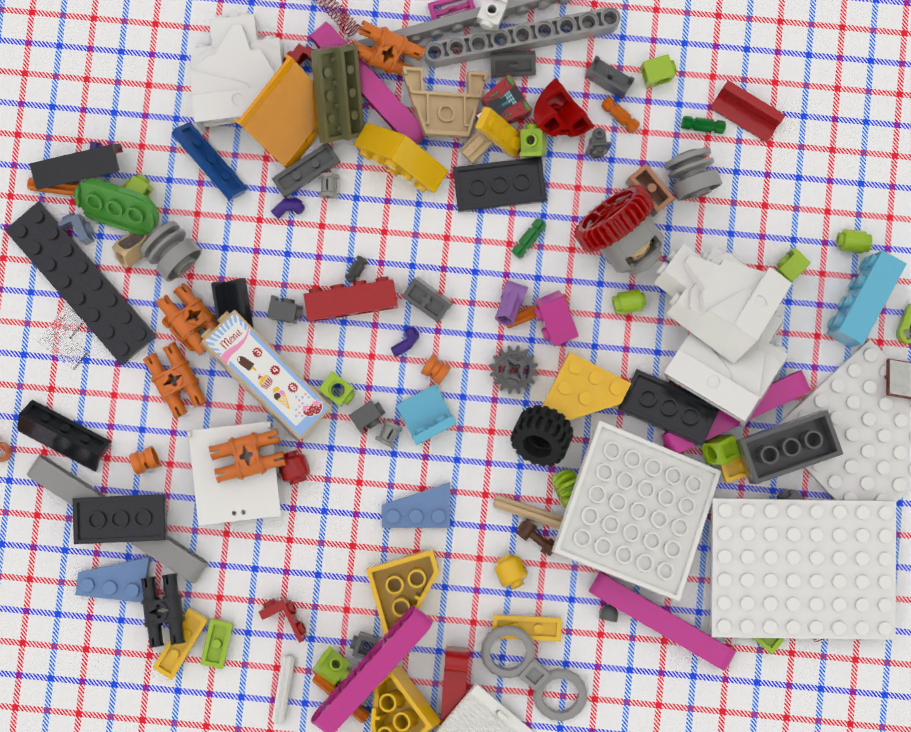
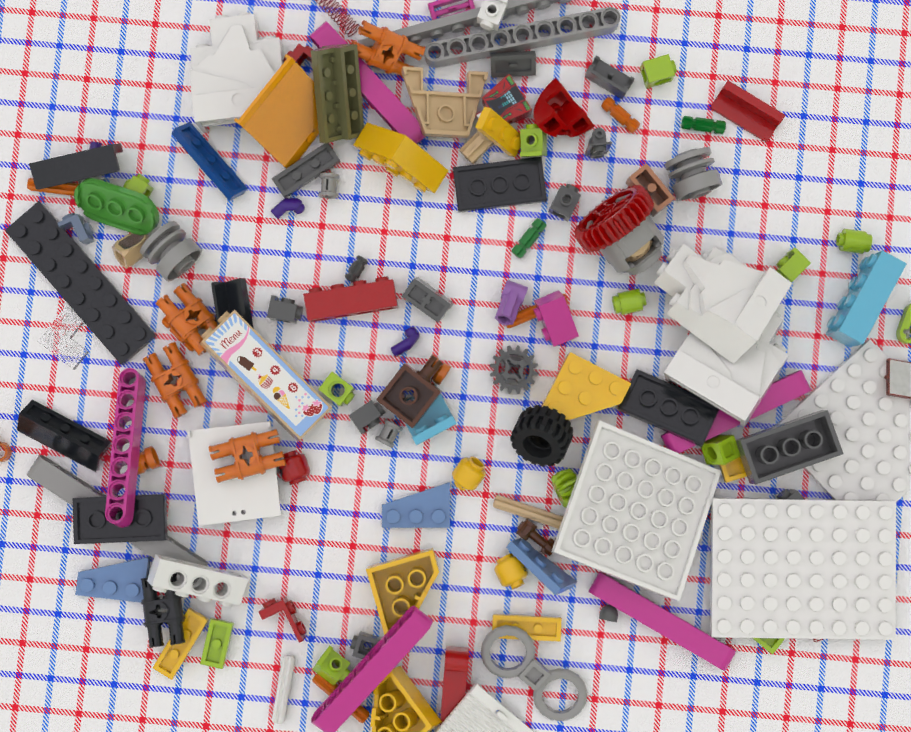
(129, 457): none -> dark pink beam
(165, 567): none -> white brick
(424, 392): none -> reddish brown brick
(468, 473): none -> yellow head
(546, 571): none -> medium blue wing
(562, 209): none -> dark grey brick

